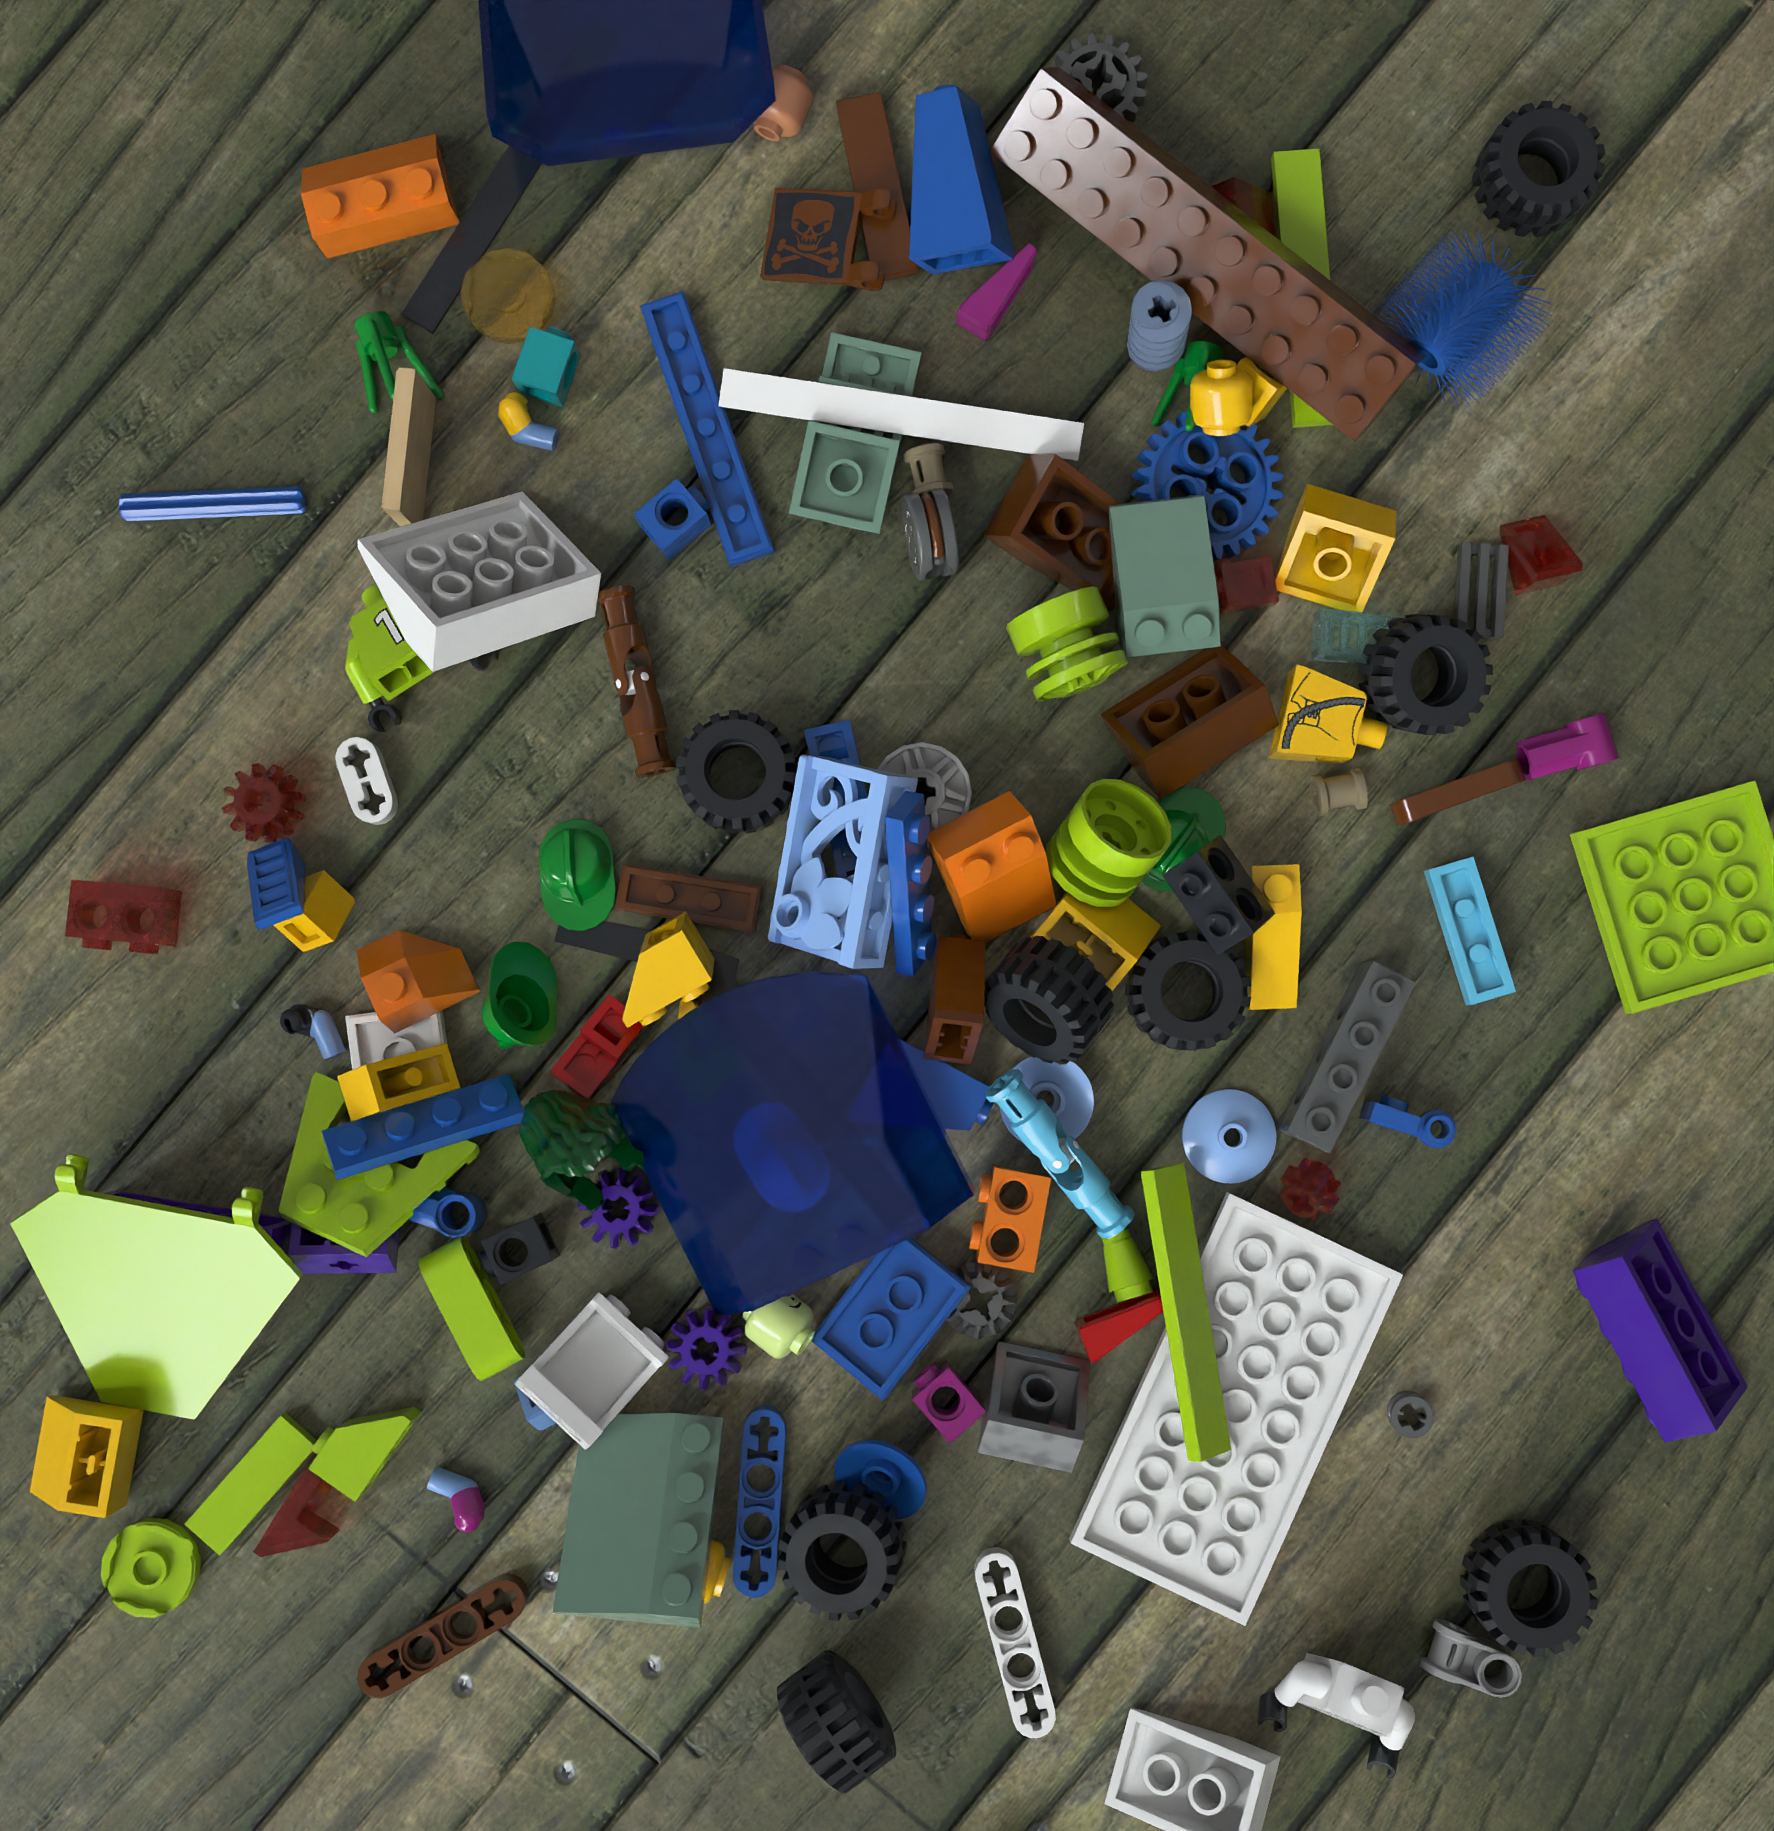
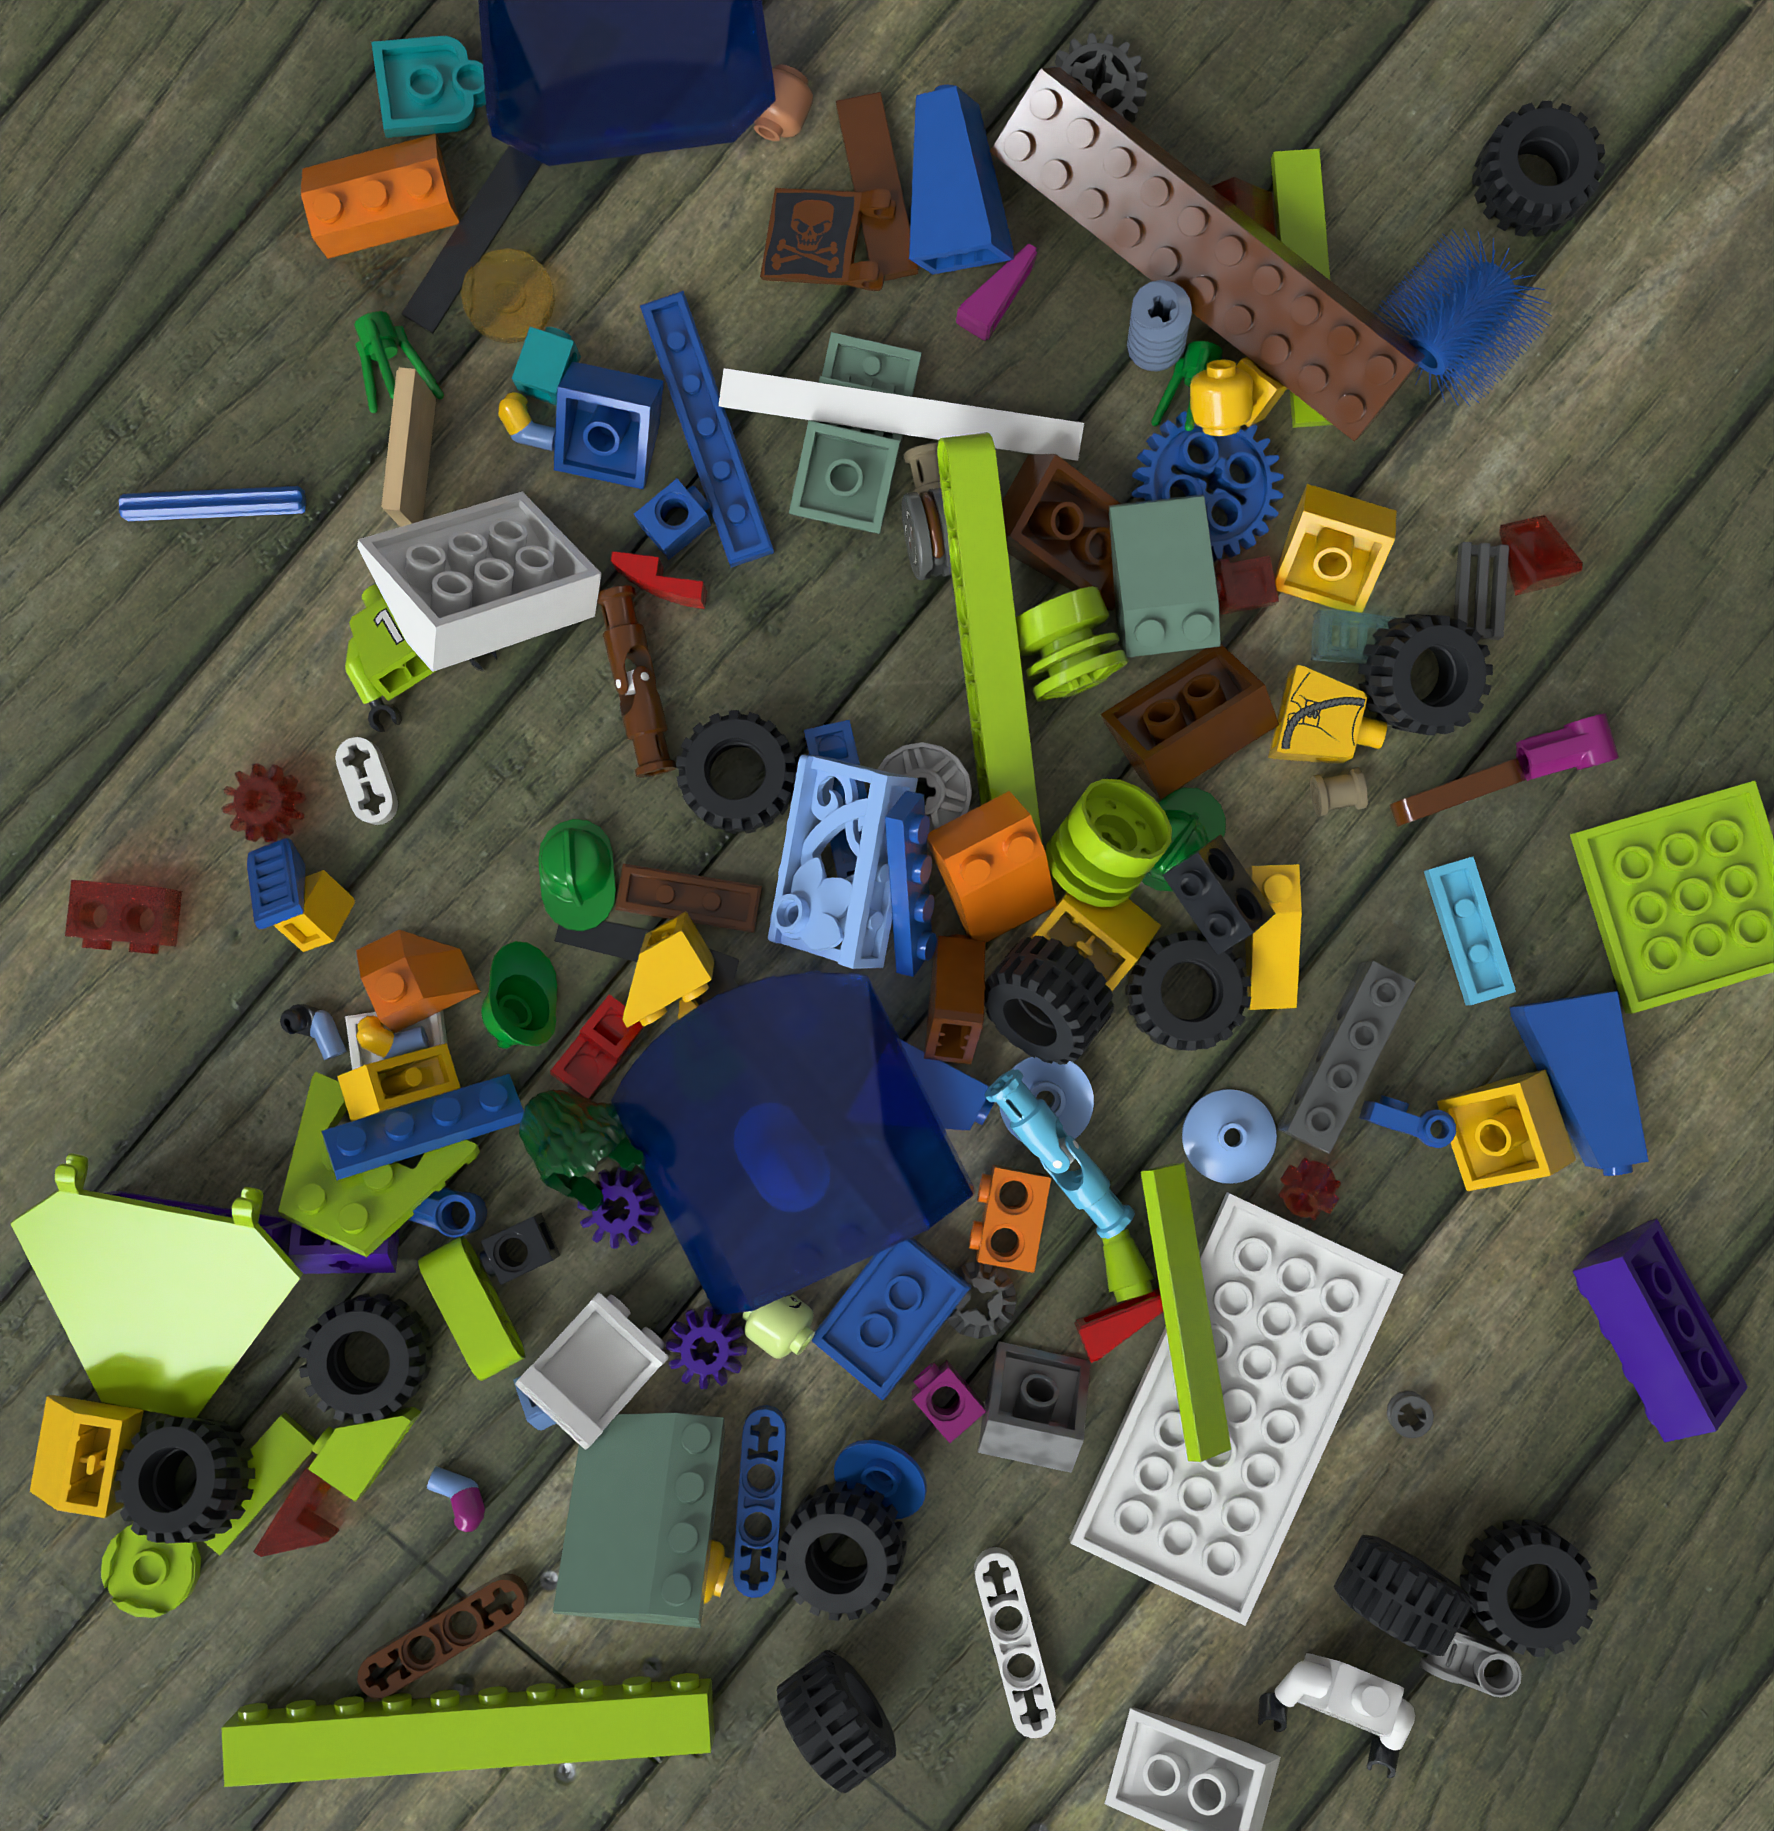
(151, 1472): none -> black tyre
(336, 1382): none -> black tyre
(386, 1044): none -> arm
(426, 85): none -> teal plate
(468, 1730): none -> lime brick
(607, 424): none -> blue slope
(648, 575): none -> red slope
(987, 619): none -> lime beam
(1402, 1595): none -> black tyre
(1508, 1131): none -> yellow slope
(1590, 1074): none -> blue slope

